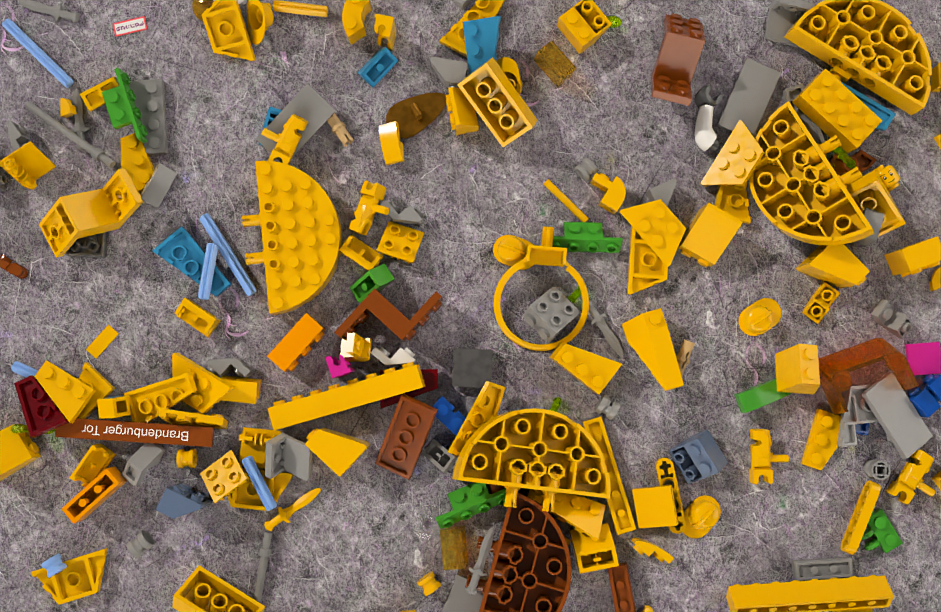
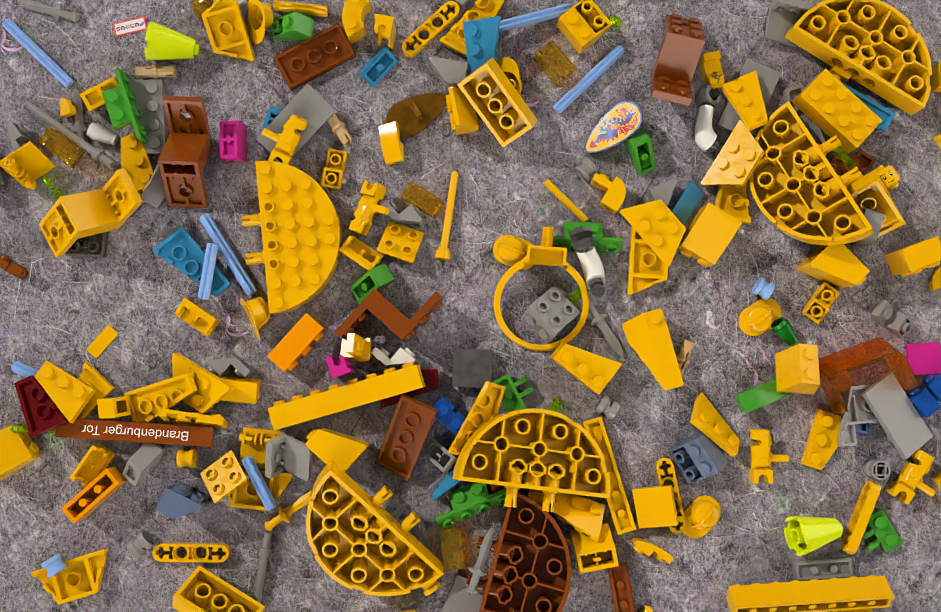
(56, 192): none -> clear neon green piece
(62, 147): none -> clear yellow hinge
(101, 134): none -> white cone
(155, 71): none -> tan pin
(168, 44): none -> neon yellow cone
(185, 151): none -> dark orange bracket
(191, 552): none -> yellow beam
(233, 141): none -> dark pink hinge
(257, 312): none -> yellow piece
(292, 27): none -> bright green slope
(314, 57): none -> dark orange tile
(334, 169): none -> yellow slope
(362, 541): none -> yellow brick
(422, 199): none -> clear yellow slope
(432, 30): none -> yellow beam
(443, 251): none -> yellow piece
(446, 484): none -> dark azure slope
(511, 398): none -> bright green hinge
(534, 17): none -> light blue axle
(588, 79): none -> light blue axle
(591, 264): none -> piece
(614, 127): none -> shield
(641, 152): none -> bright green slope
(687, 202): none -> dark azure slope
(711, 69): none -> yellow leg
(712, 424): none -> yellow wing
(747, 100): none -> yellow wing
(763, 288): none -> light blue wheel
(784, 330): none -> green cone
(810, 533): none -> neon yellow cone

